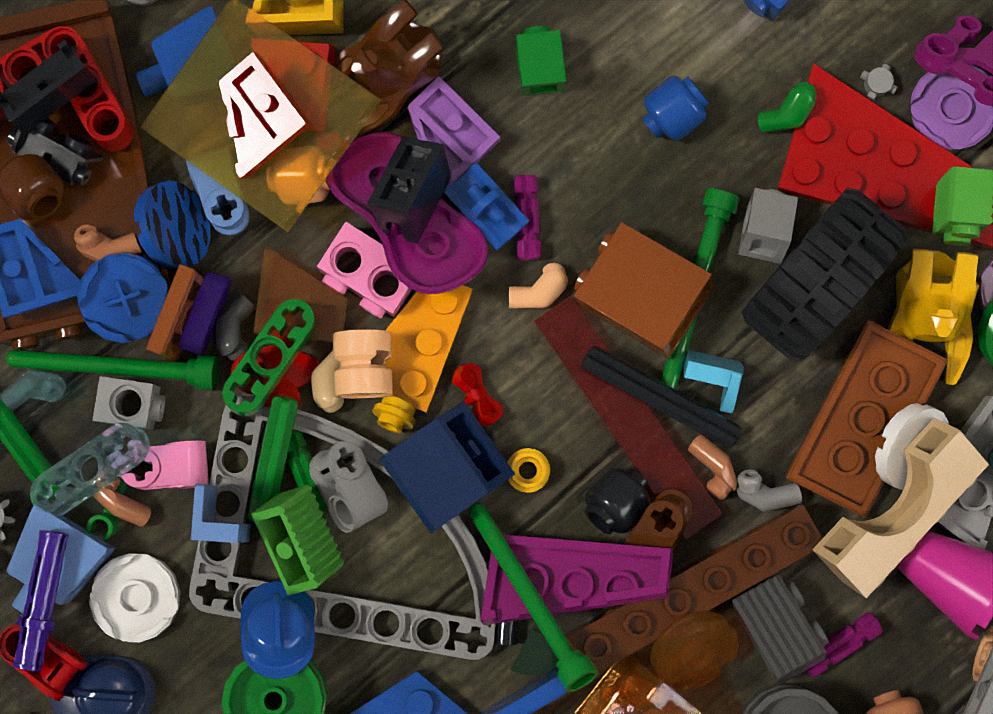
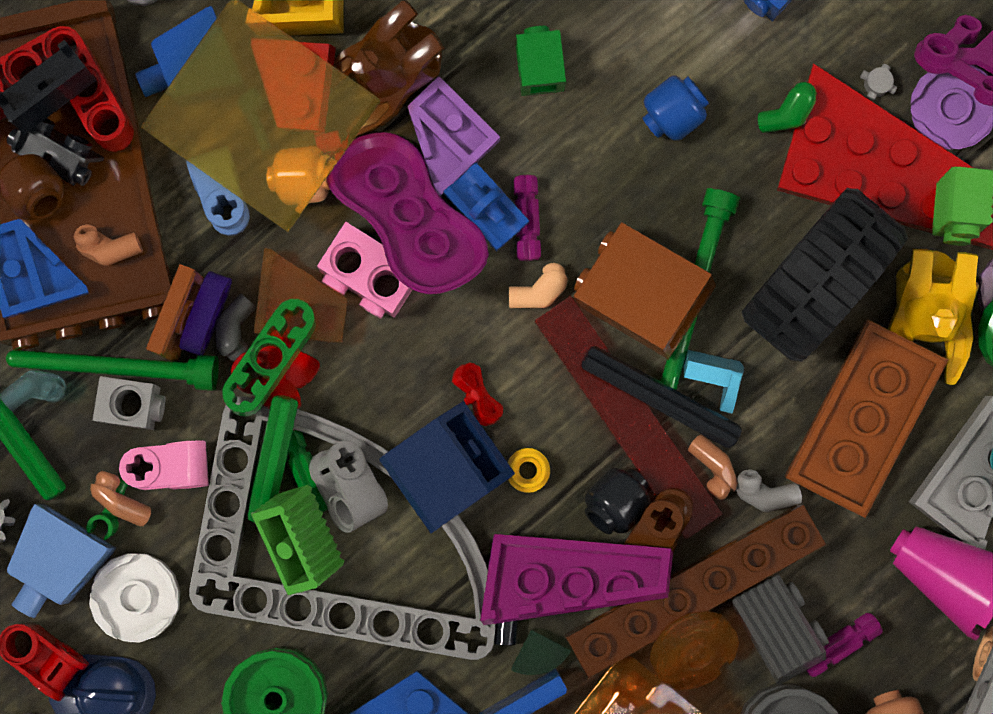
(40, 601): dark purple pin -> none
(109, 469): clear light blue beam -> none
(122, 296): blue tile -> none
(172, 225): blue tile -> none
(203, 520): medium blue panel -> none
(259, 114): wing -> none
(277, 631): blue piece -> none
(323, 385): tan arm -> none
(362, 364): light nougat wheel -> none
(394, 414): yellow plate -> none
(411, 187): black hinge -> none
(422, 343): light orange wing -> none
(574, 668): green piece -> none
(768, 225): light grey brick -> none
(899, 433): white tile -> none
(938, 473): tan arch -> none

